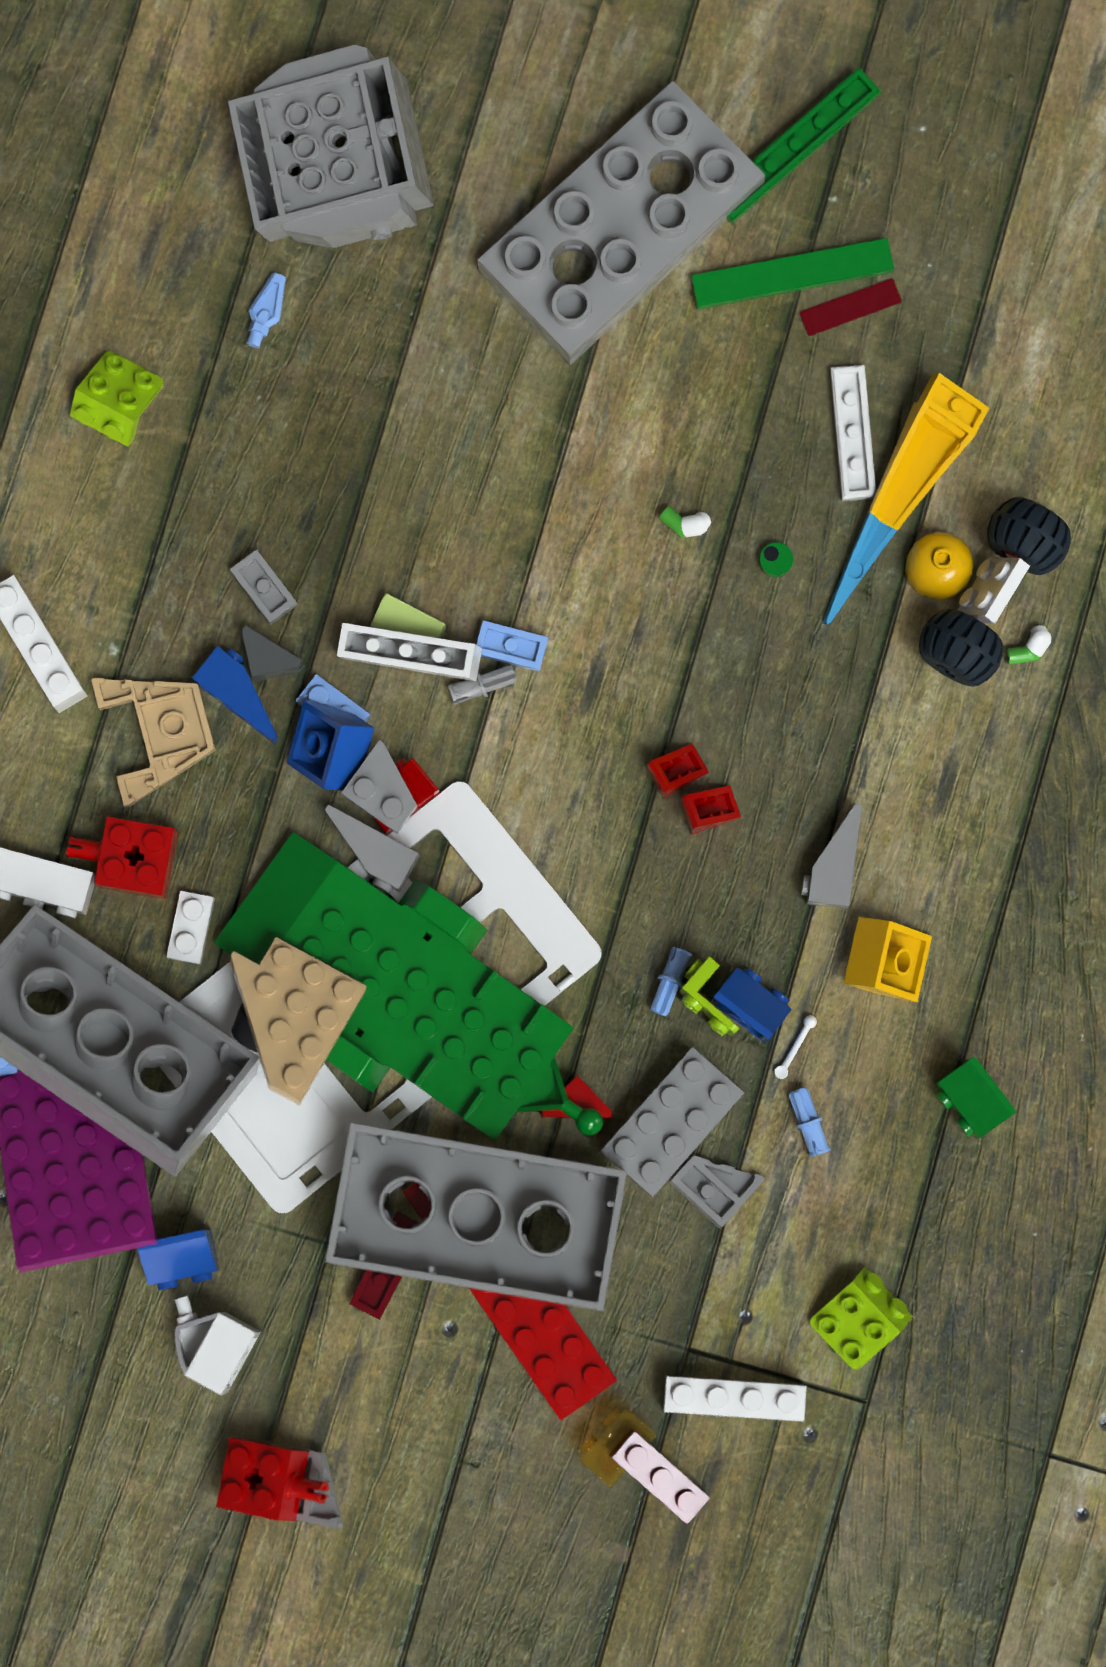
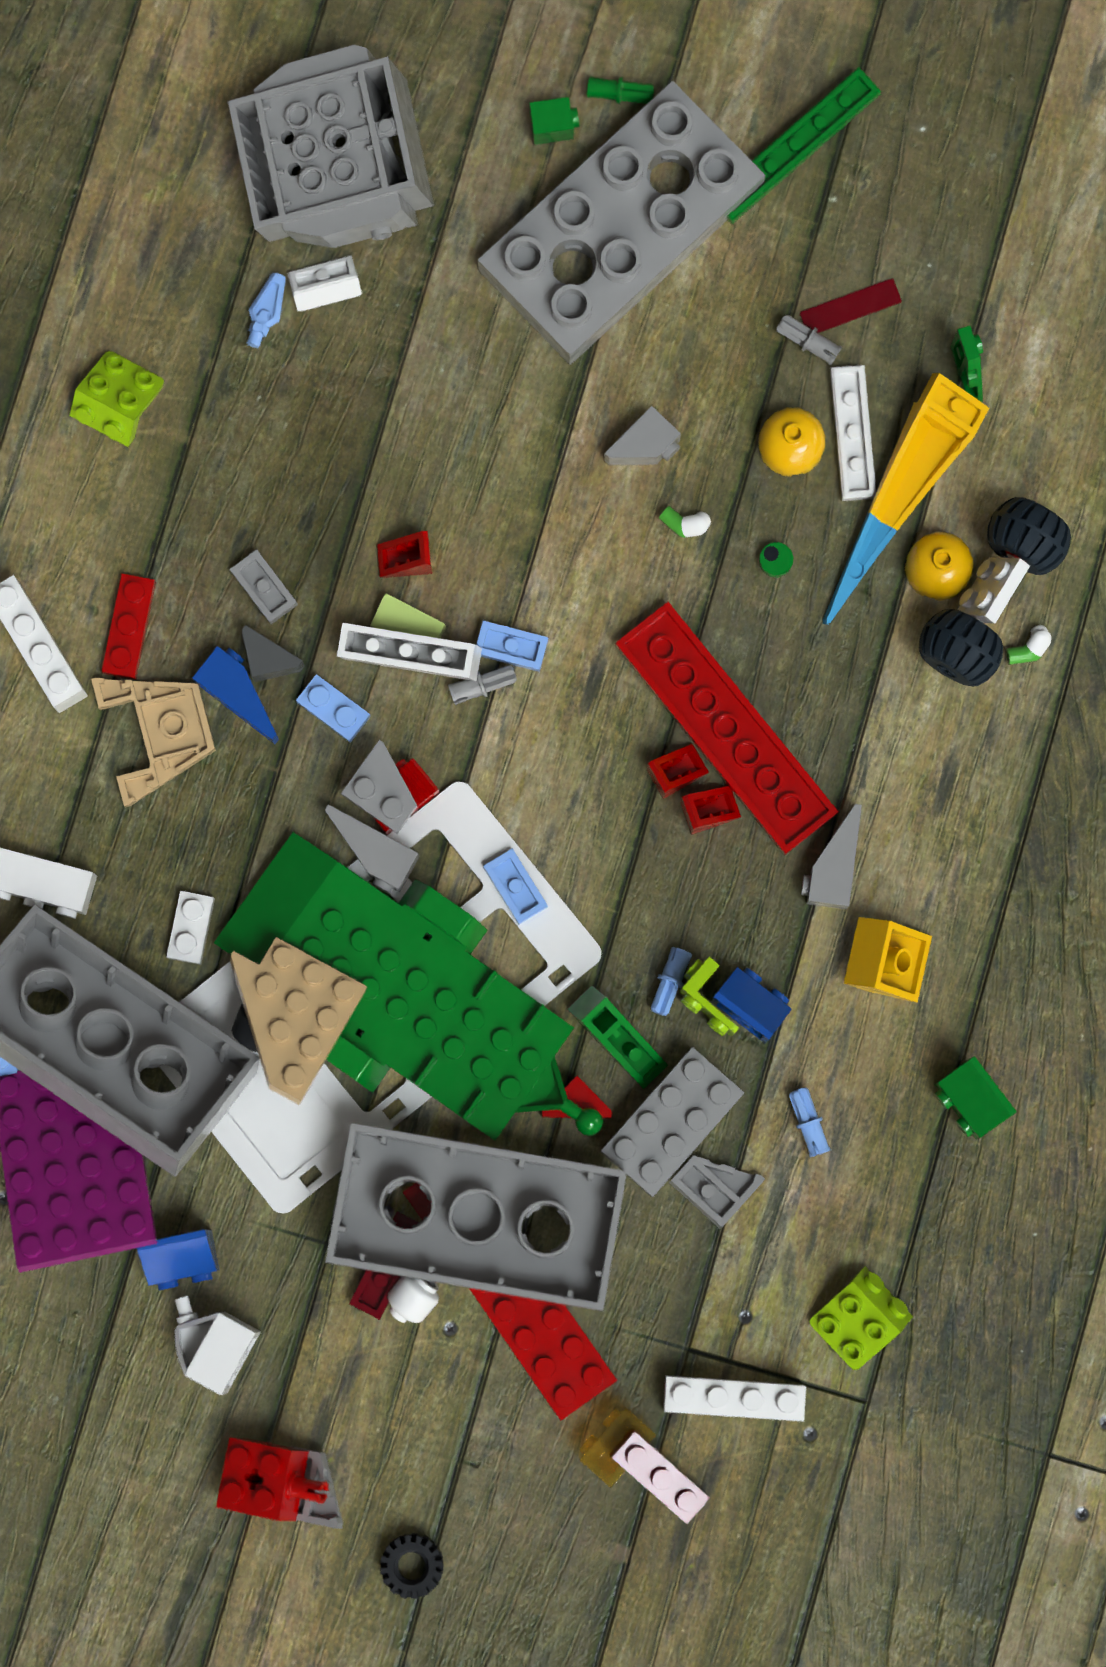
(113, 851): red brick -> none
(128, 626): none -> red plate
(324, 283): none -> white slope
(329, 745): blue slope -> none
(405, 556): none -> red slope
(405, 1587): none -> black tyre
(412, 1299): none -> white head
(515, 886): none -> light blue plate
(553, 120): none -> green brick
(617, 1036): none -> green slope
(620, 90): none -> green axle
(645, 442): none -> light grey slope
(726, 728): none -> red plate
(782, 1071): white hinge -> none
(791, 441): none -> yellow cylinder
(792, 273): green tile -> none
(808, 339): none -> light grey axle
(966, 354): none -> green wing

